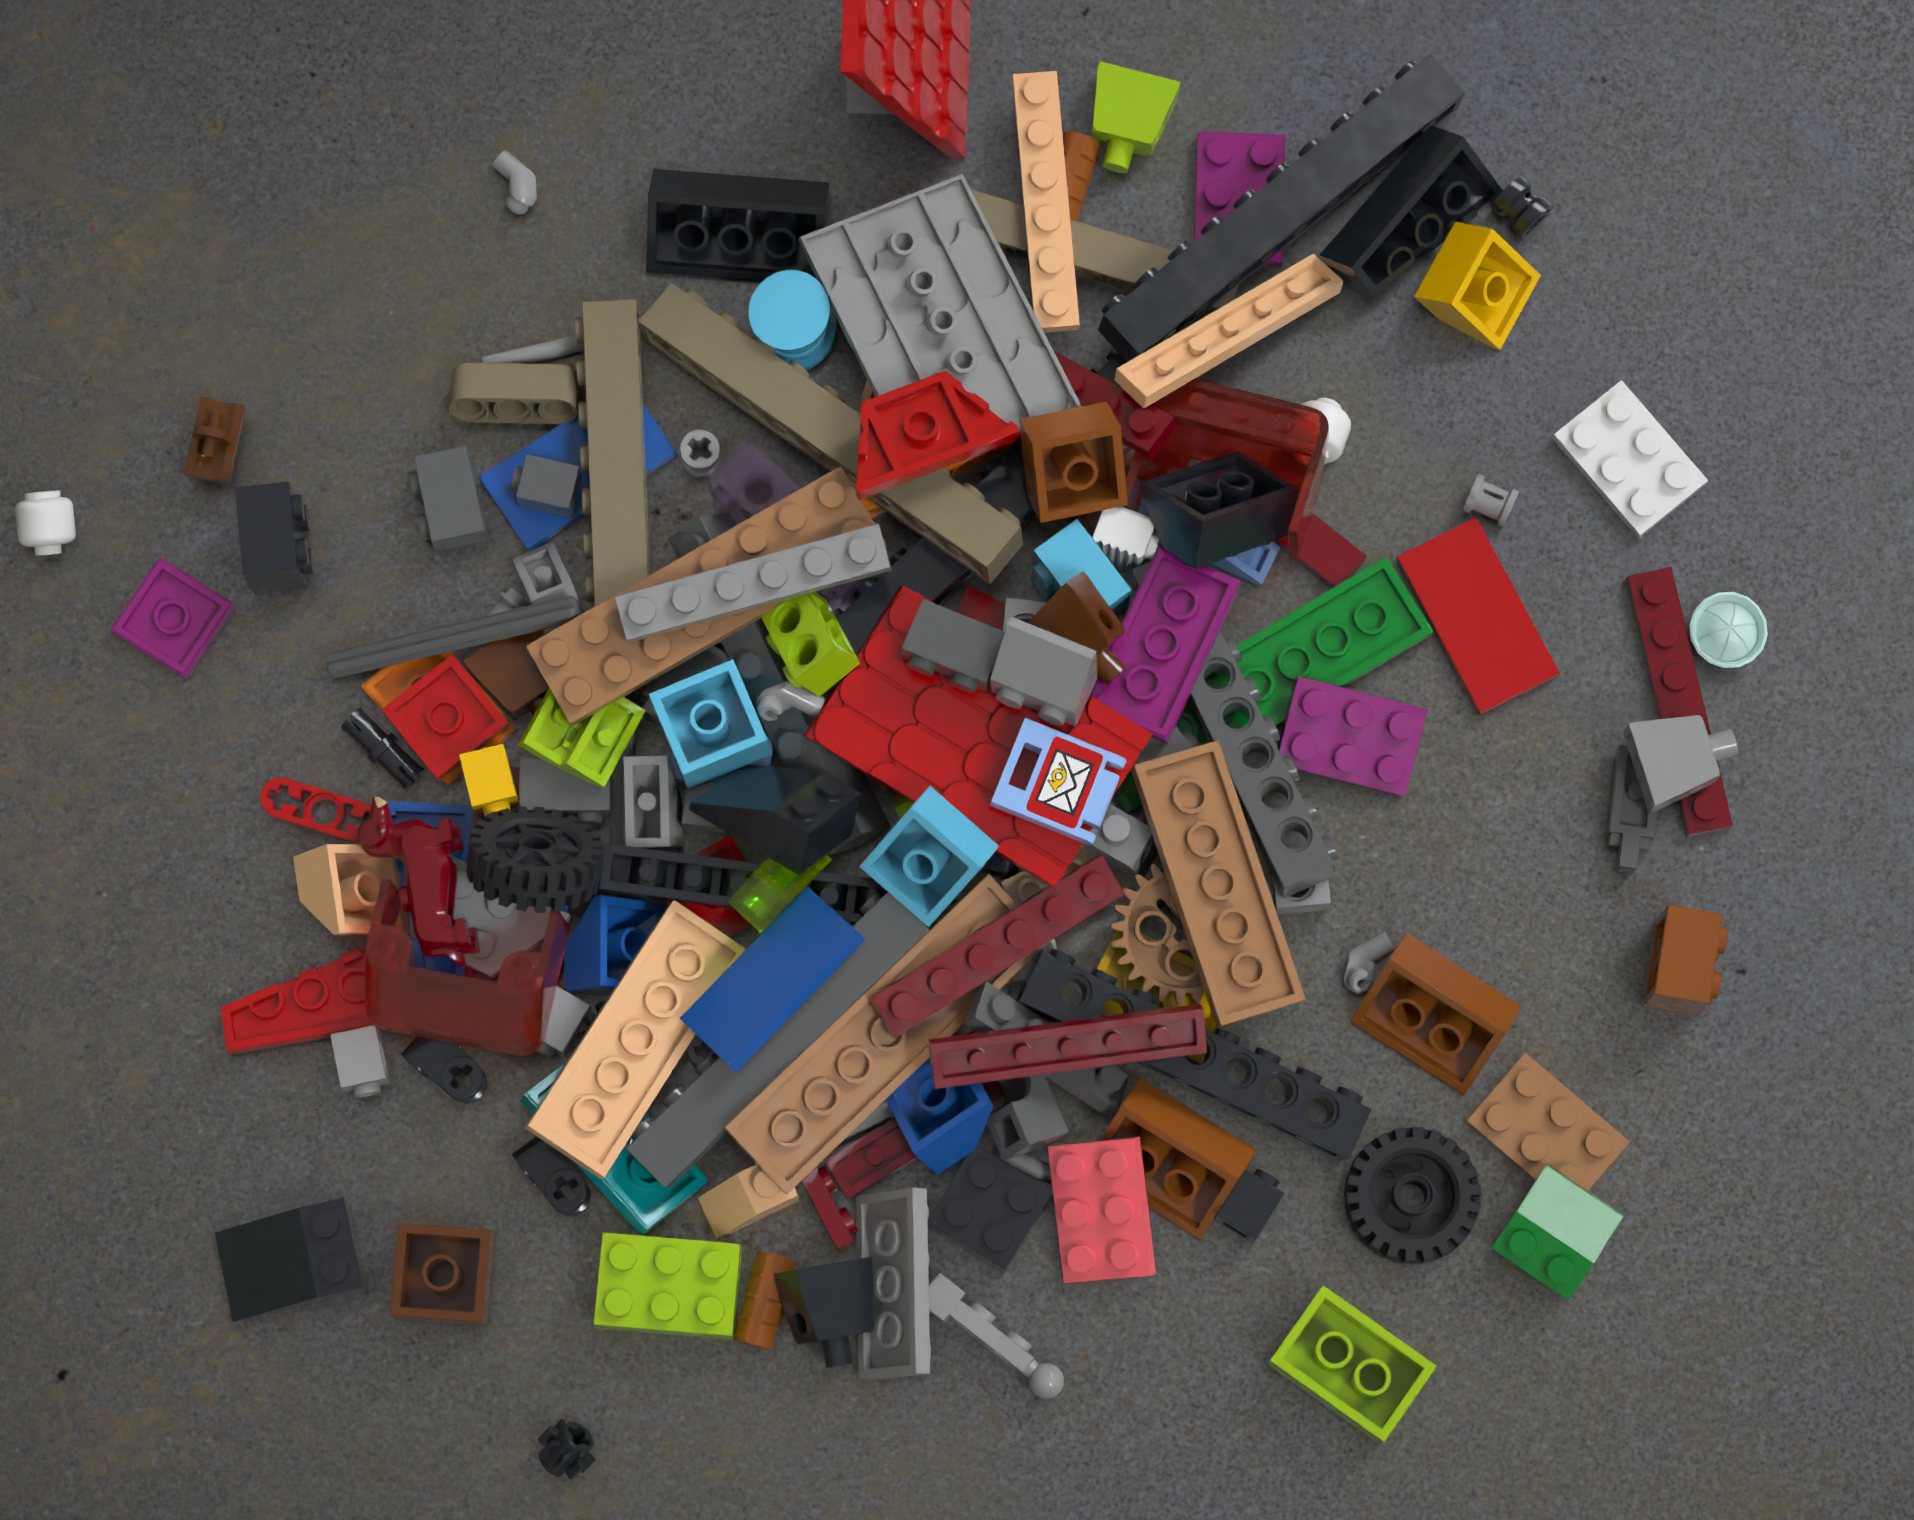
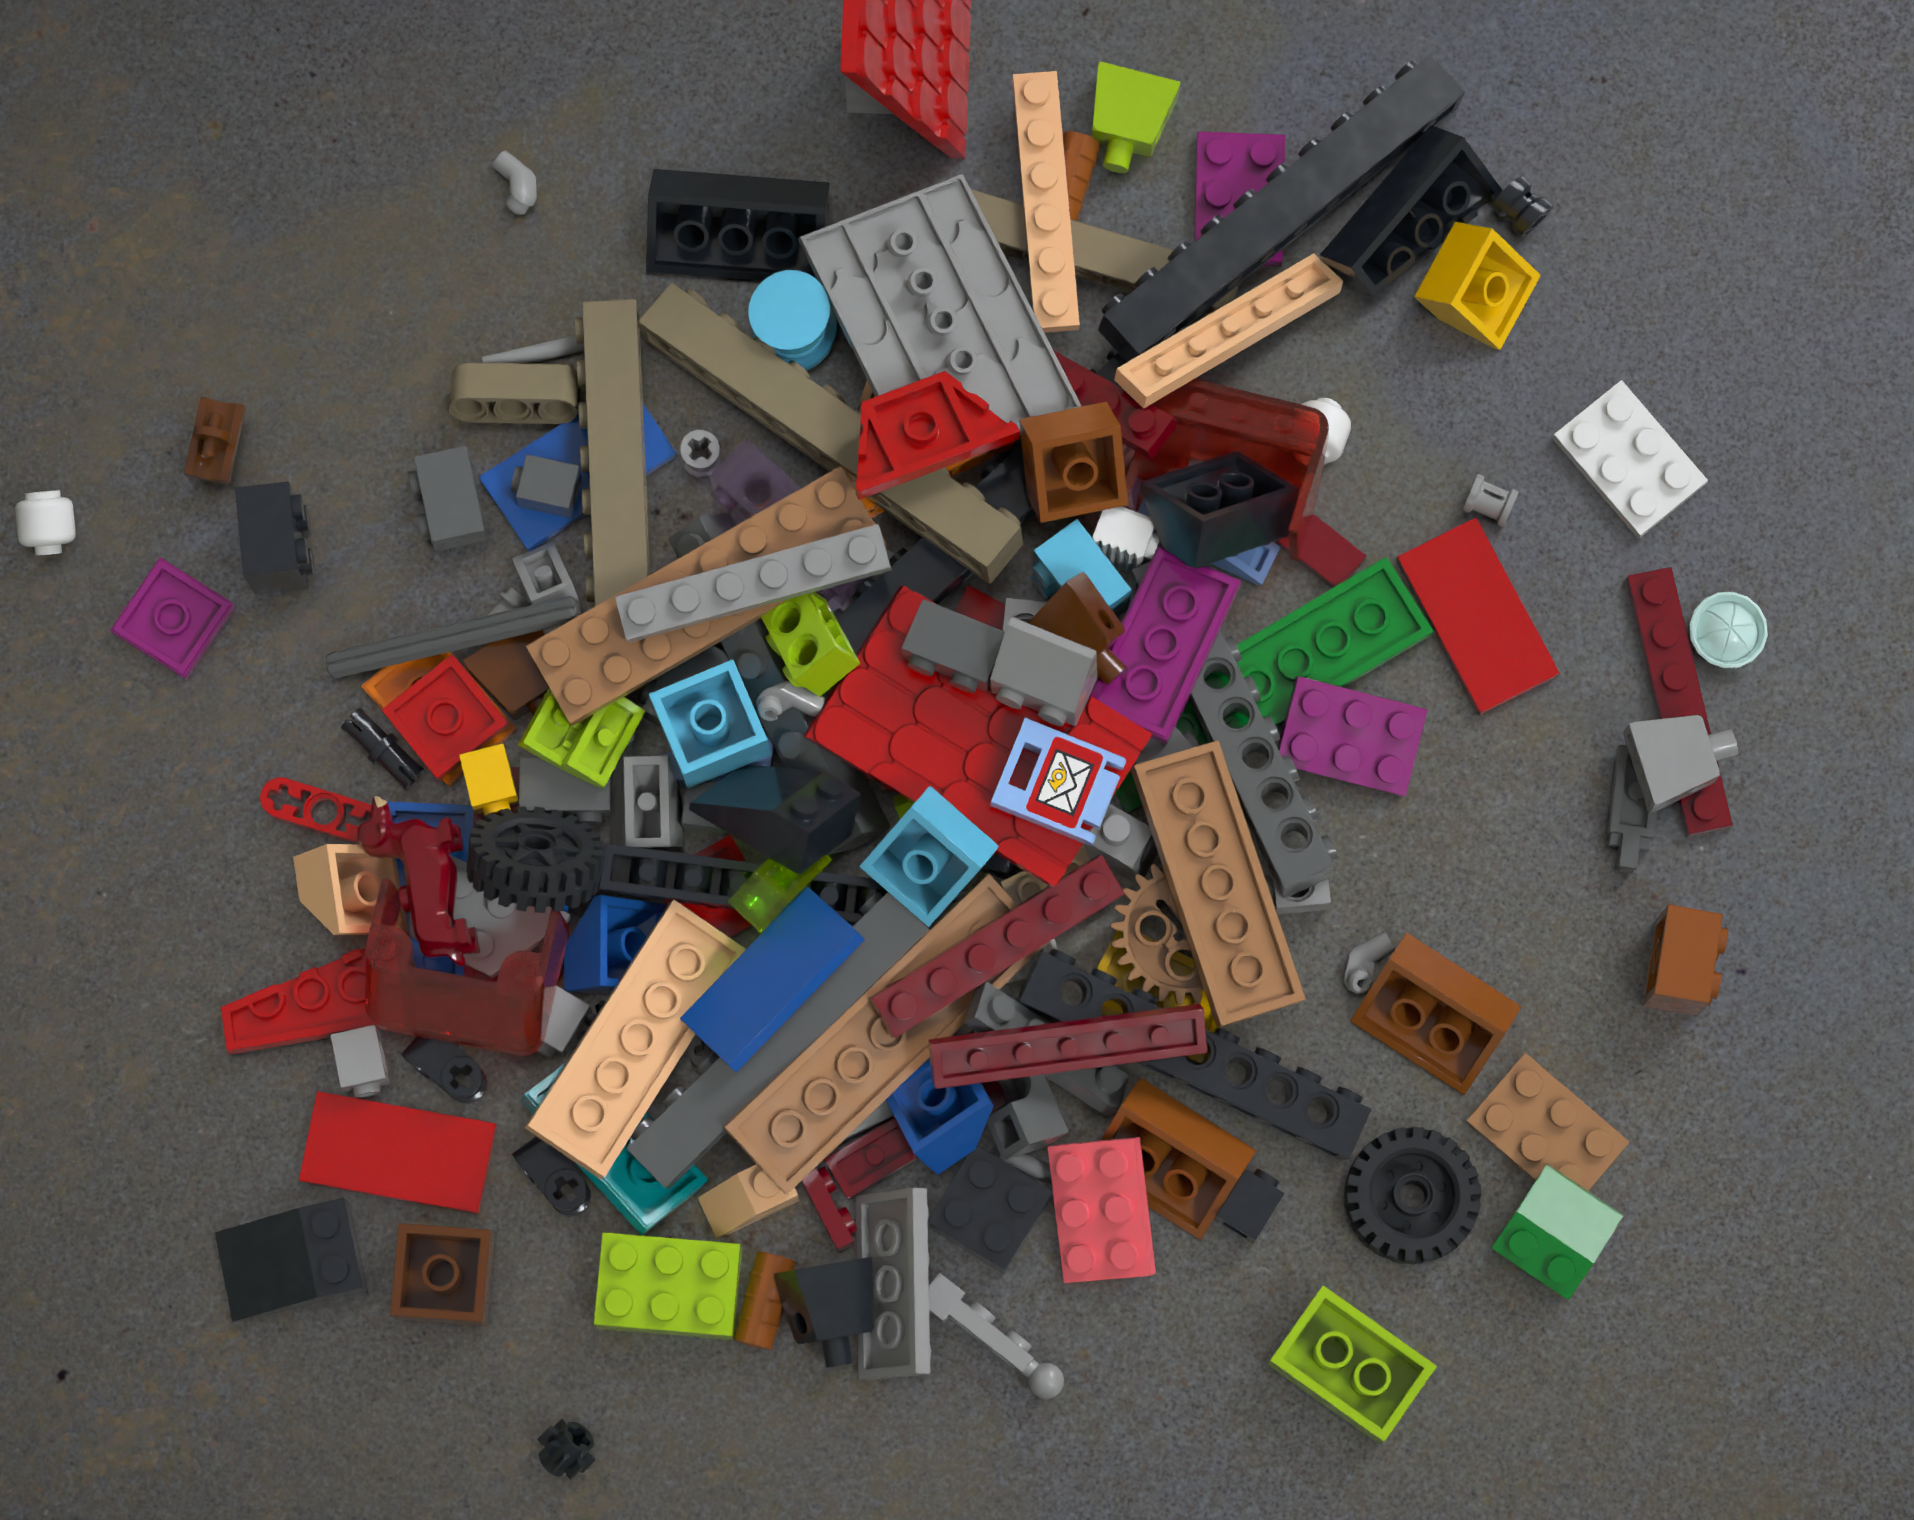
(398, 1152): none -> red tile

